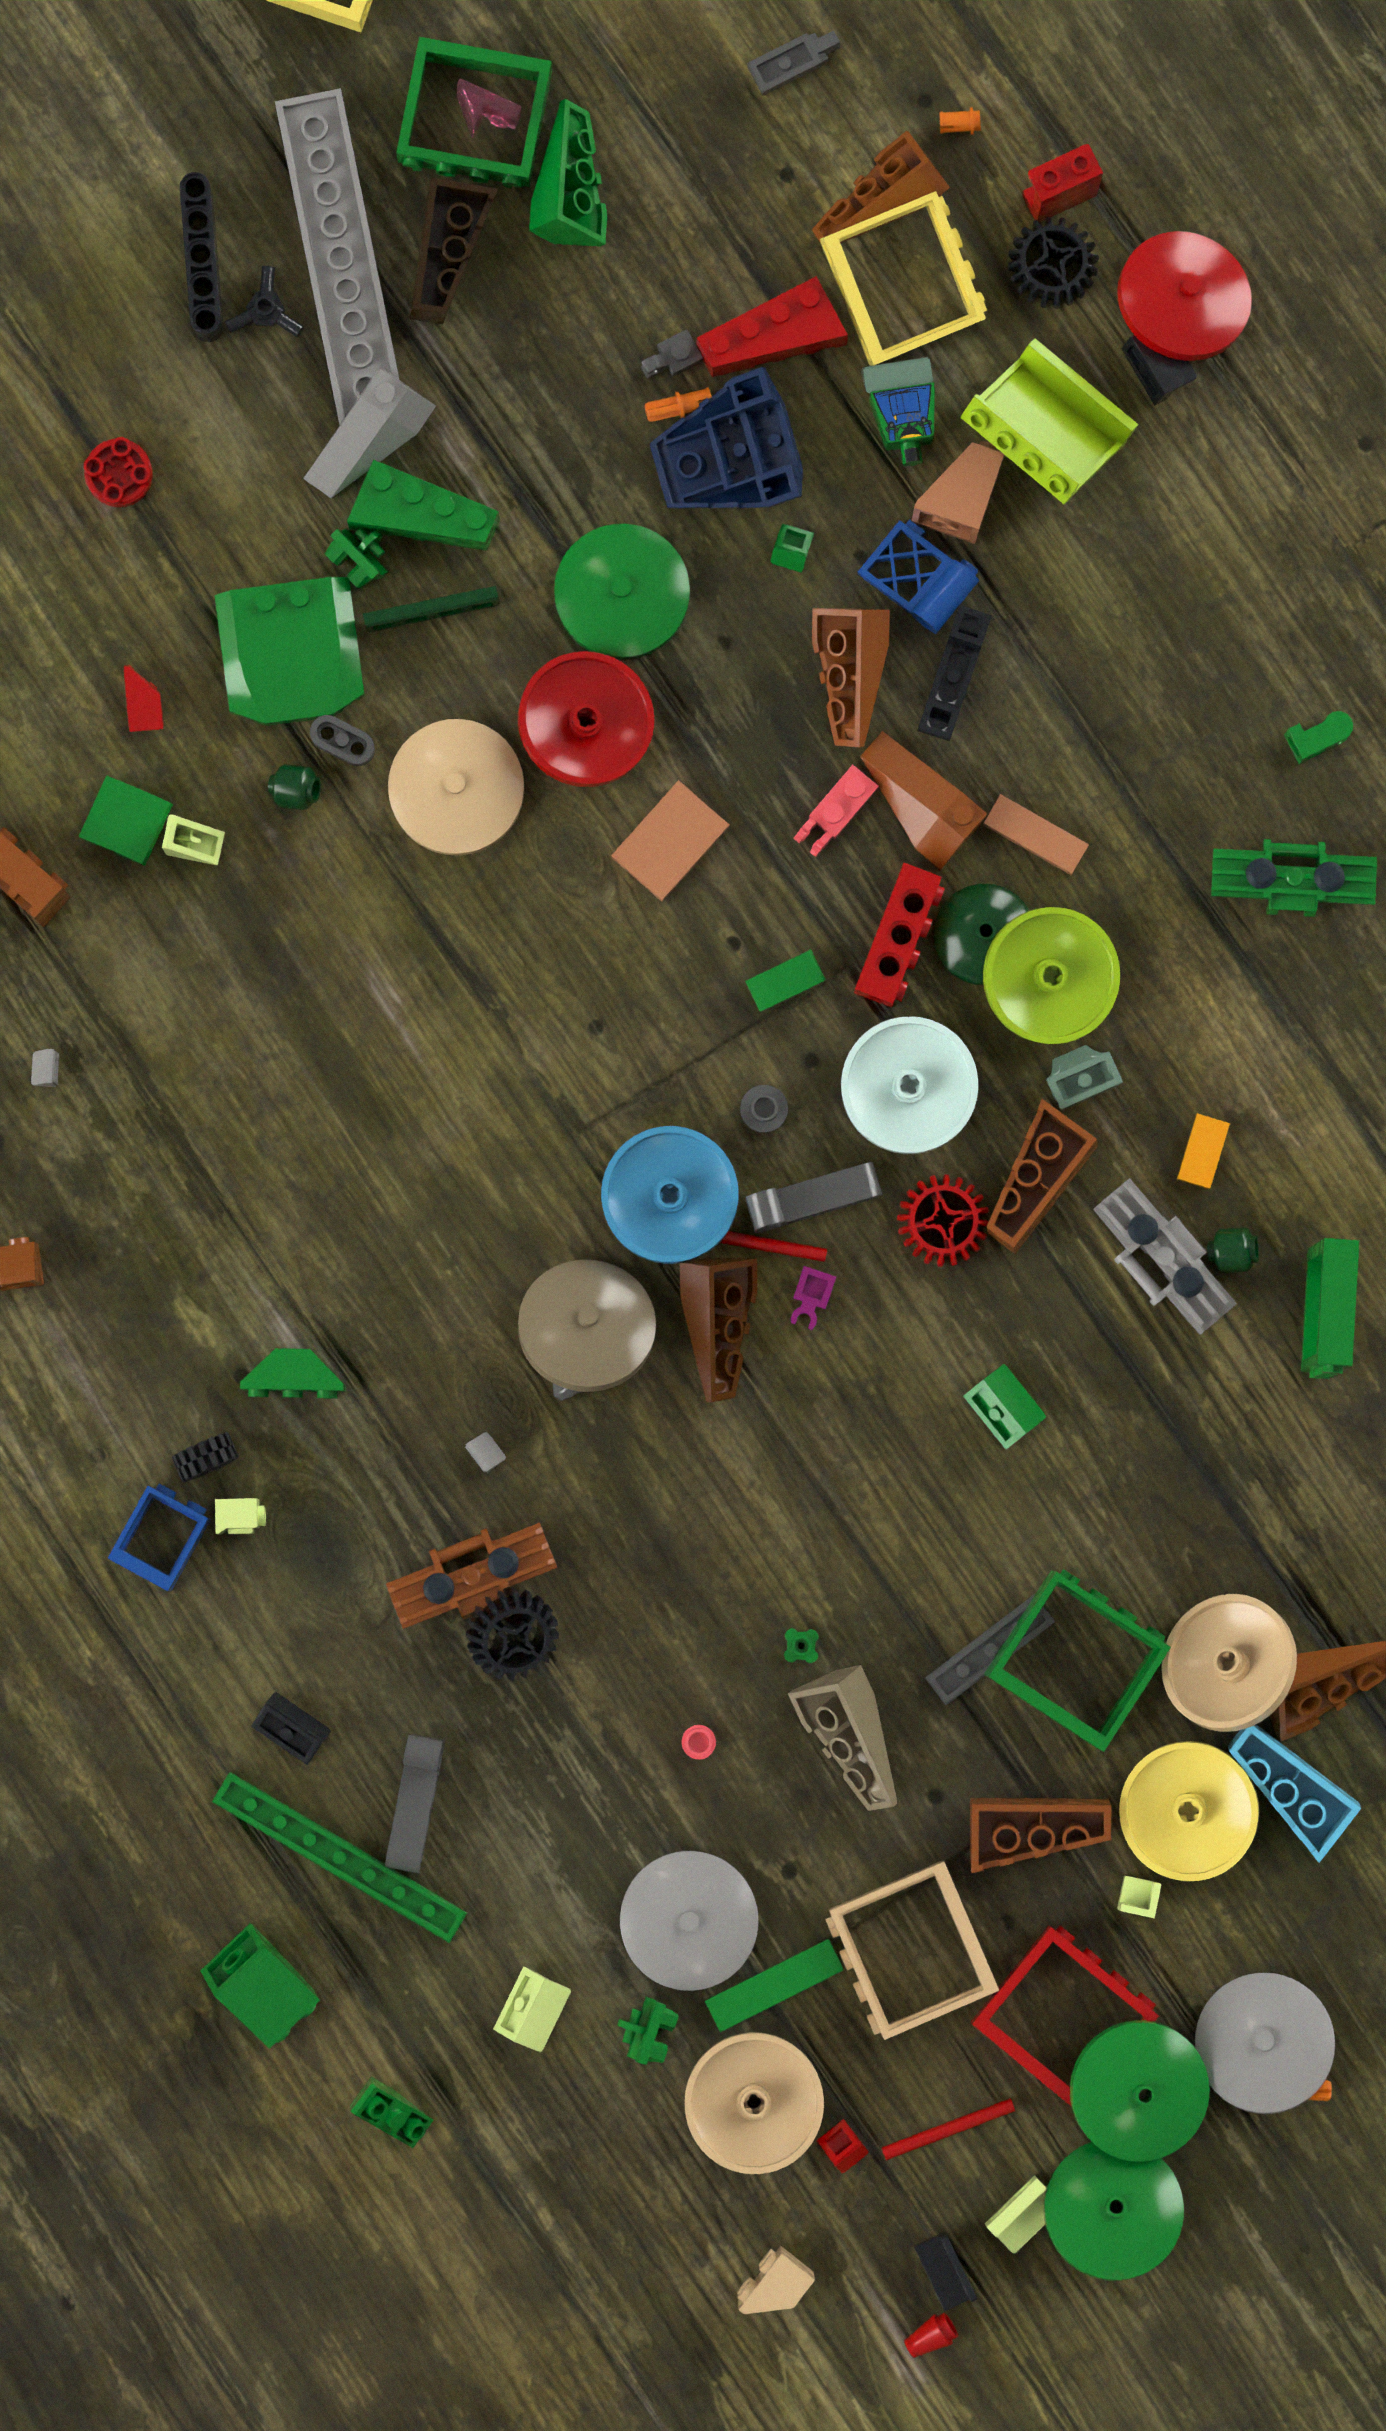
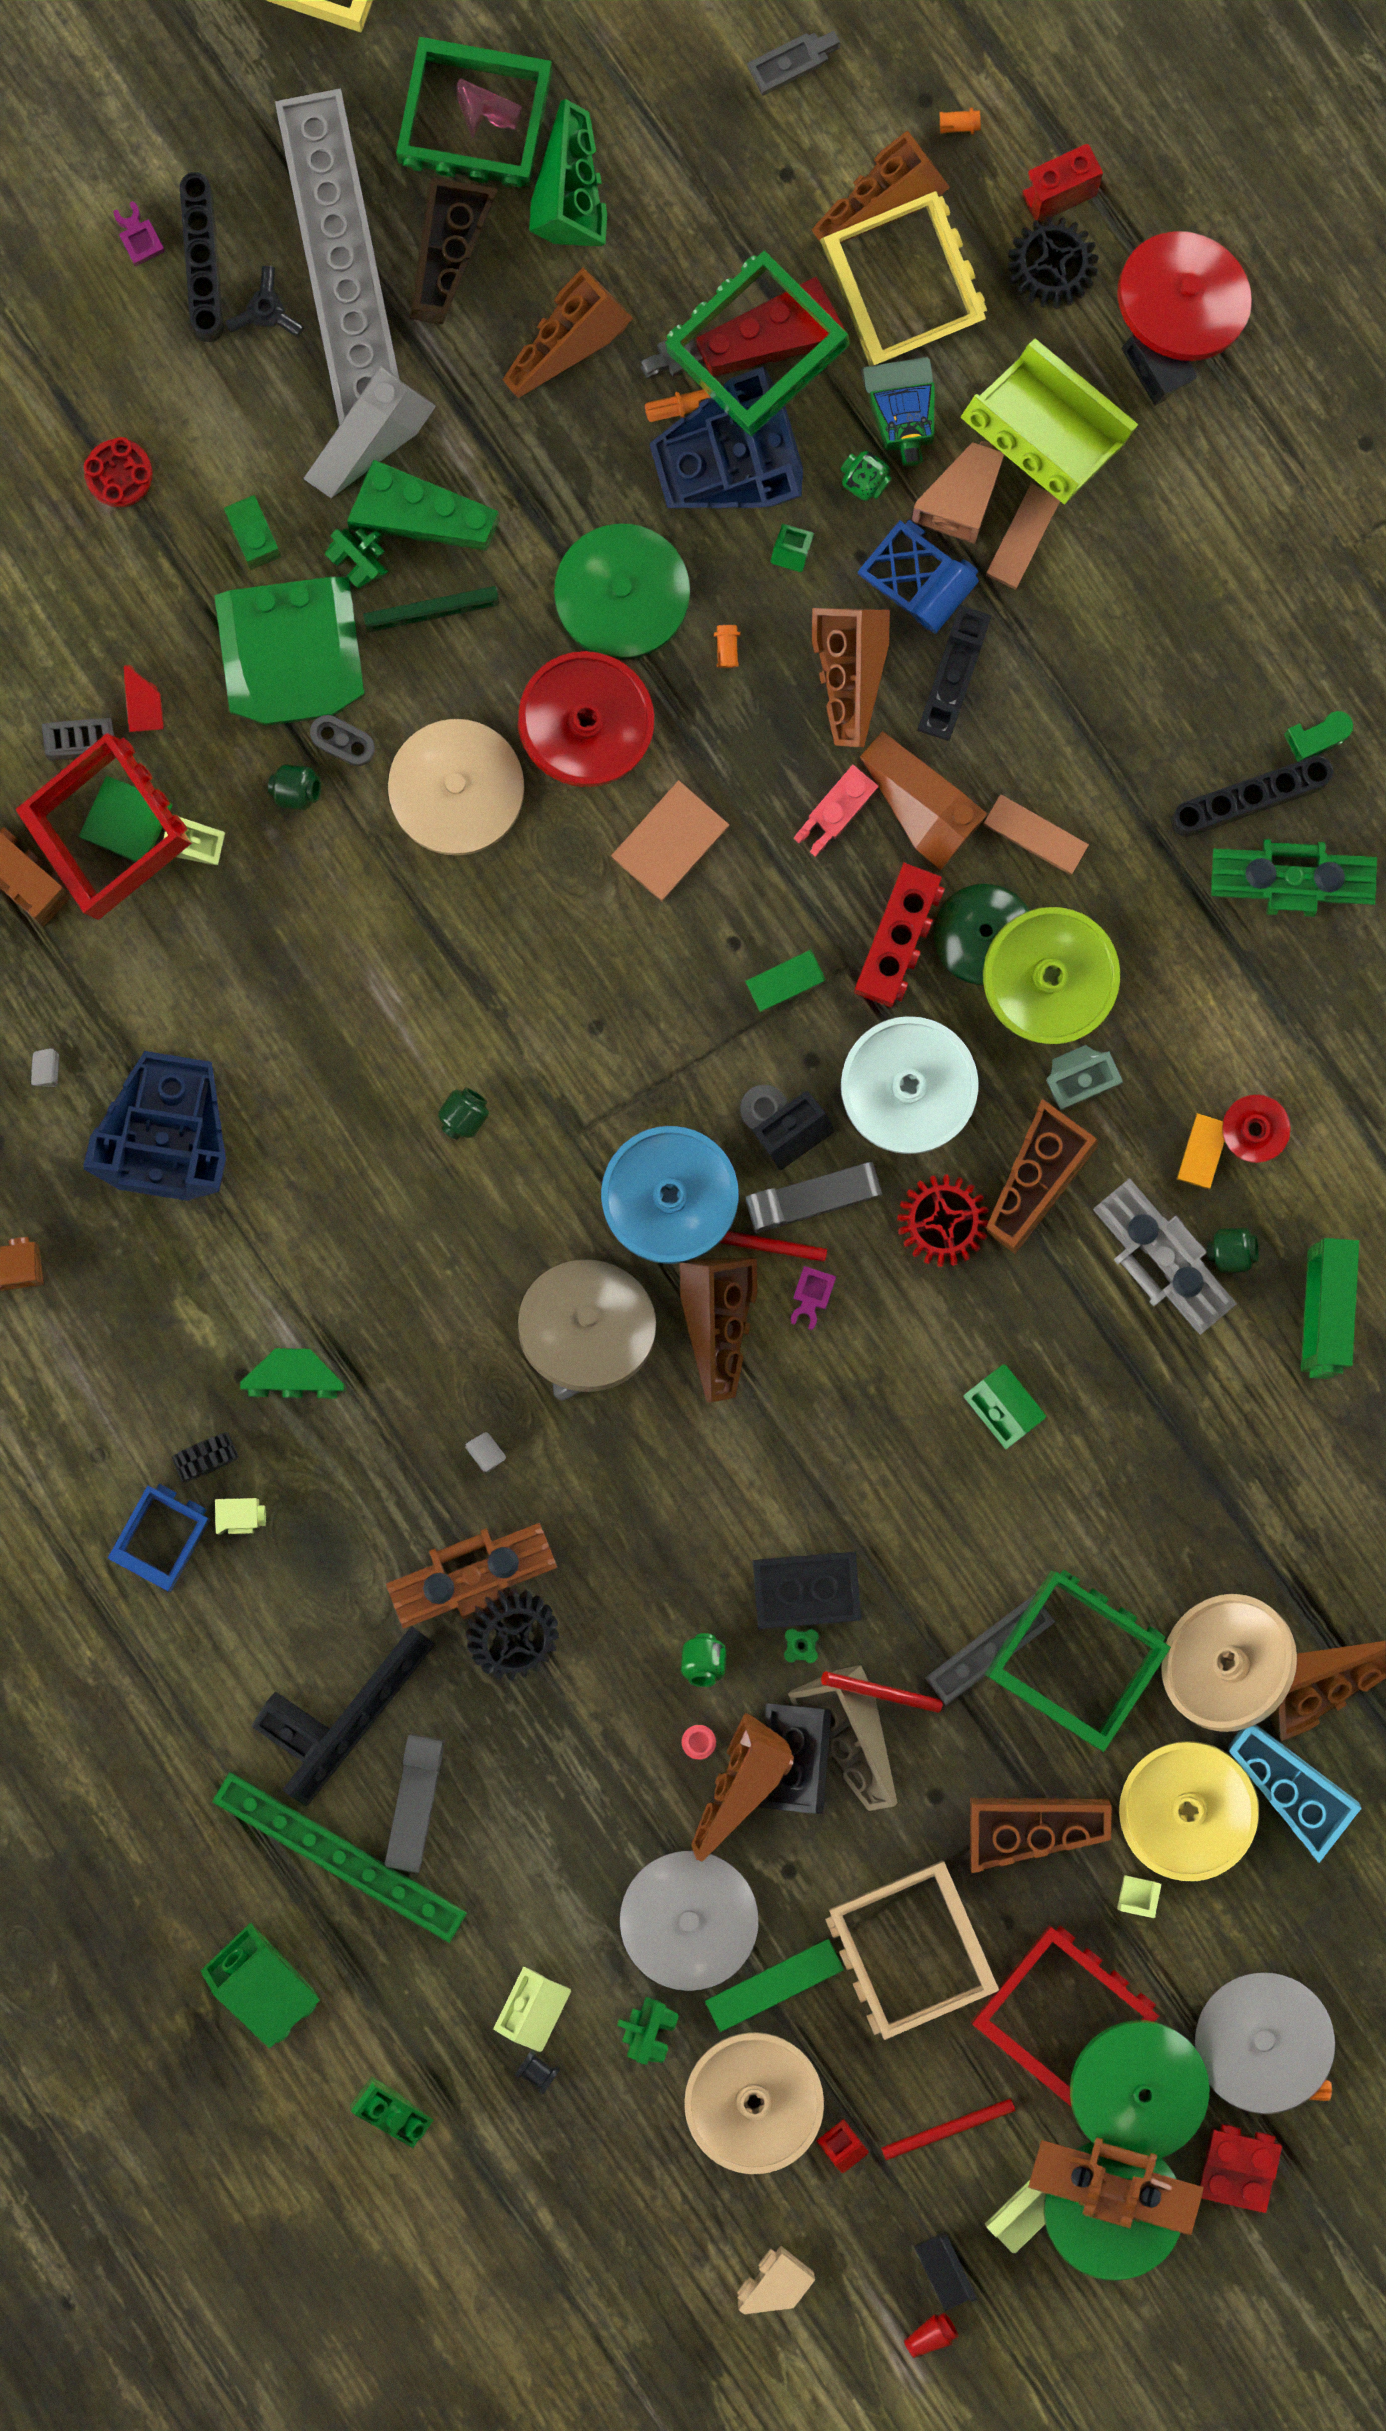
(63, 785): none -> red window
(77, 726): none -> dark grey slope
(139, 237): none -> magenta plate
(162, 1131): none -> dark blue wedge
(252, 532): none -> green slope
(359, 1716): none -> black tile
(463, 1113): none -> dark green head
(537, 2072): none -> black bush
(579, 326): none -> dark orange wedge
(703, 1660): none -> green head
(727, 646): none -> orange pin
(754, 1771): none -> dark orange wedge
(789, 385): none -> green window
(794, 1130): none -> black panel
(806, 1590): none -> black plate
(808, 1738): none -> black plate
(865, 475): none -> green head
(881, 1692): none -> red bar
(1023, 536): none -> nougat tile
(1112, 2198): none -> dark orange piece
(1240, 2168): none -> red plate
(1263, 784): none -> black beam
(1273, 1126): none -> red dish

